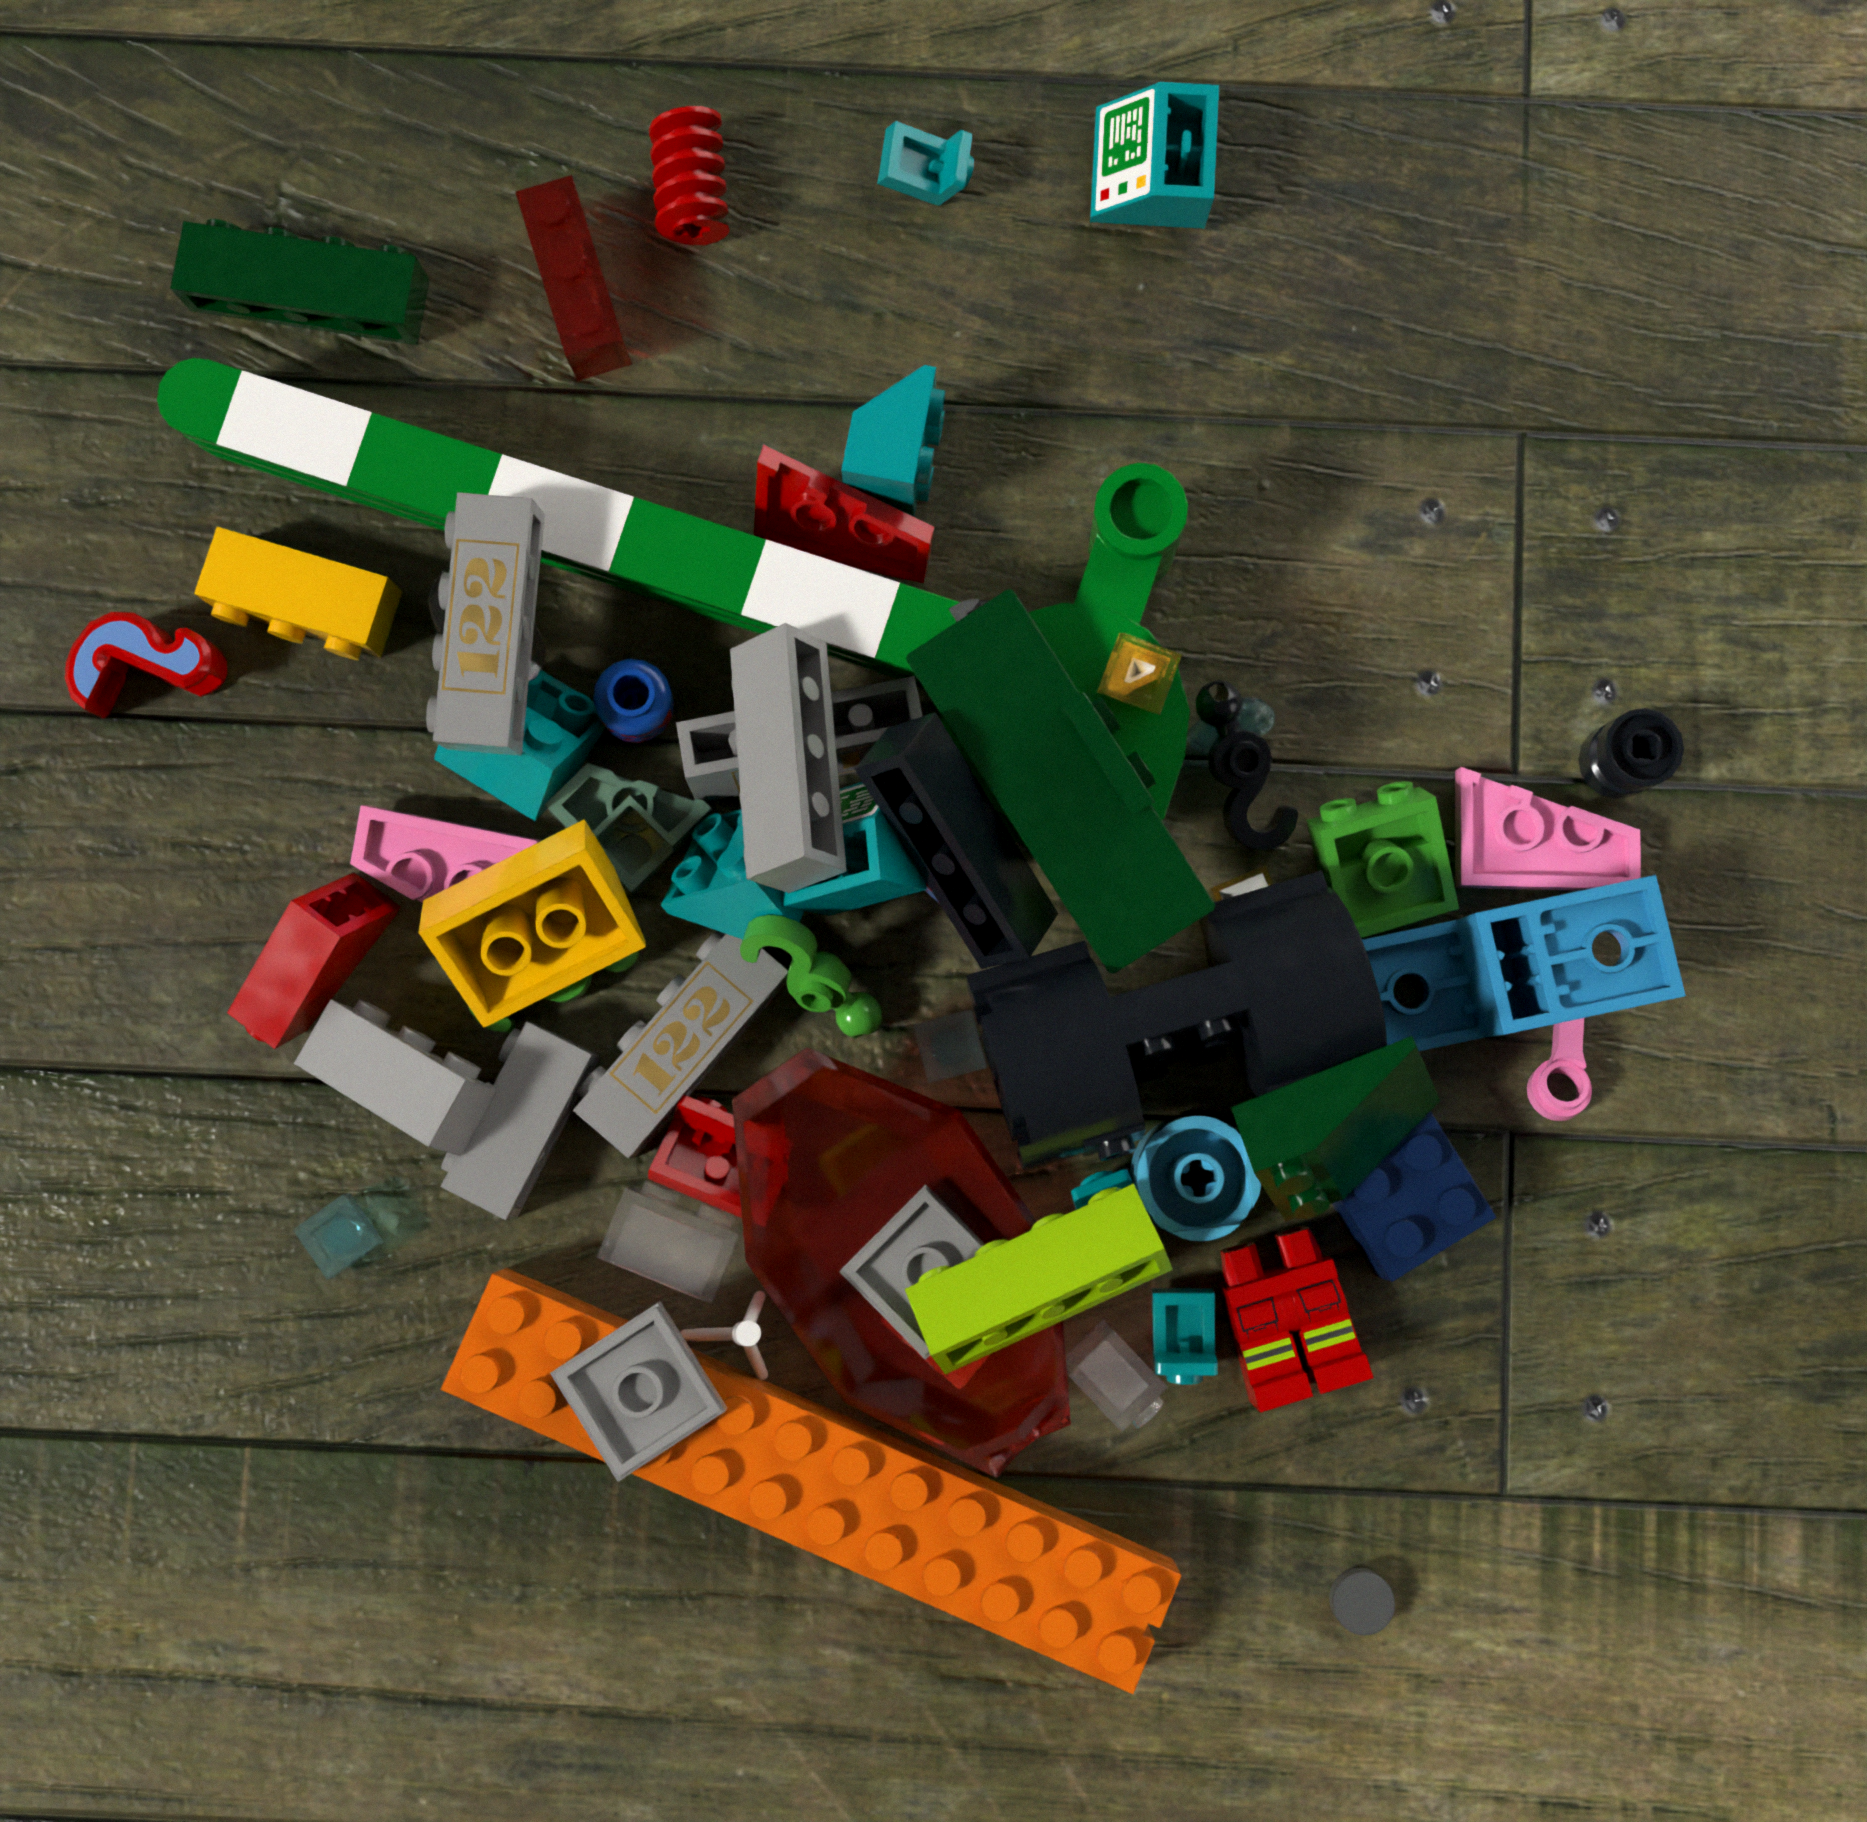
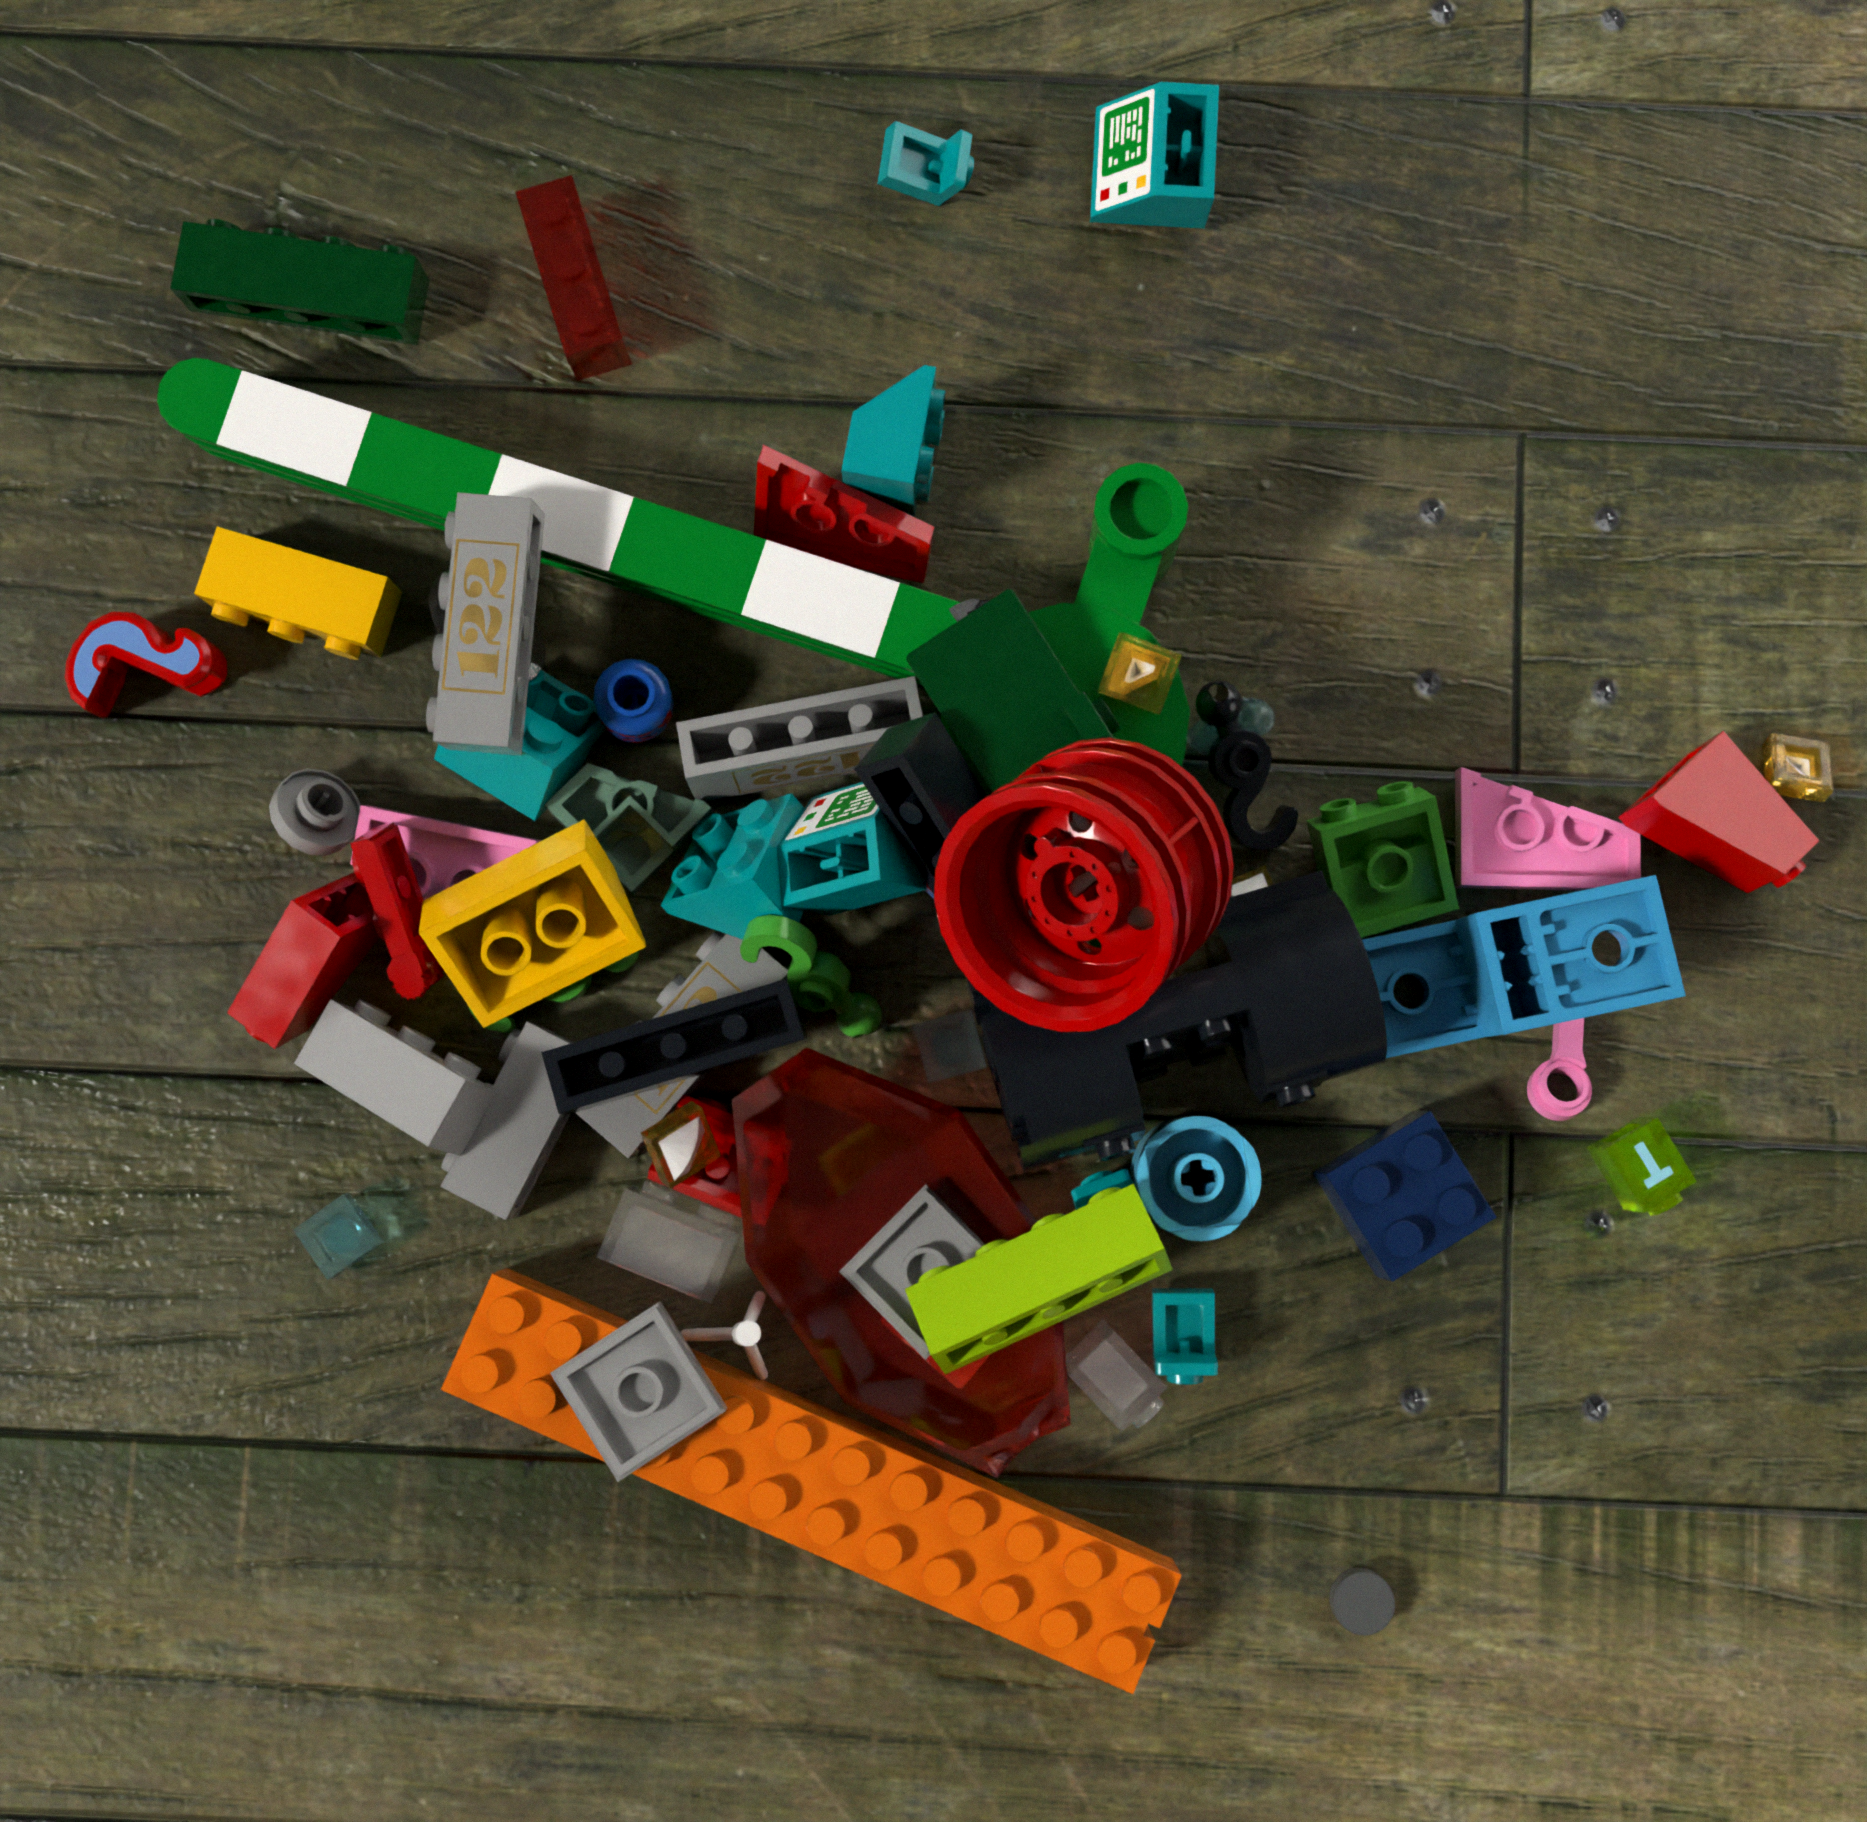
(315, 812): none -> light grey plate
(397, 903): none -> red hinge
(674, 1047): none -> black brick
(681, 1144): none -> clear yellow tile
(687, 175): red piece -> none
(787, 760): light grey brick -> none
(1119, 857): none -> red wheel
(1283, 1300): red hips -> none
(1334, 1127): dark green slope -> none
(1616, 758): black wheel -> none
(1642, 1166): none -> clear neon green brick
(1723, 818): none -> slope
(1798, 767): none -> clear yellow tile

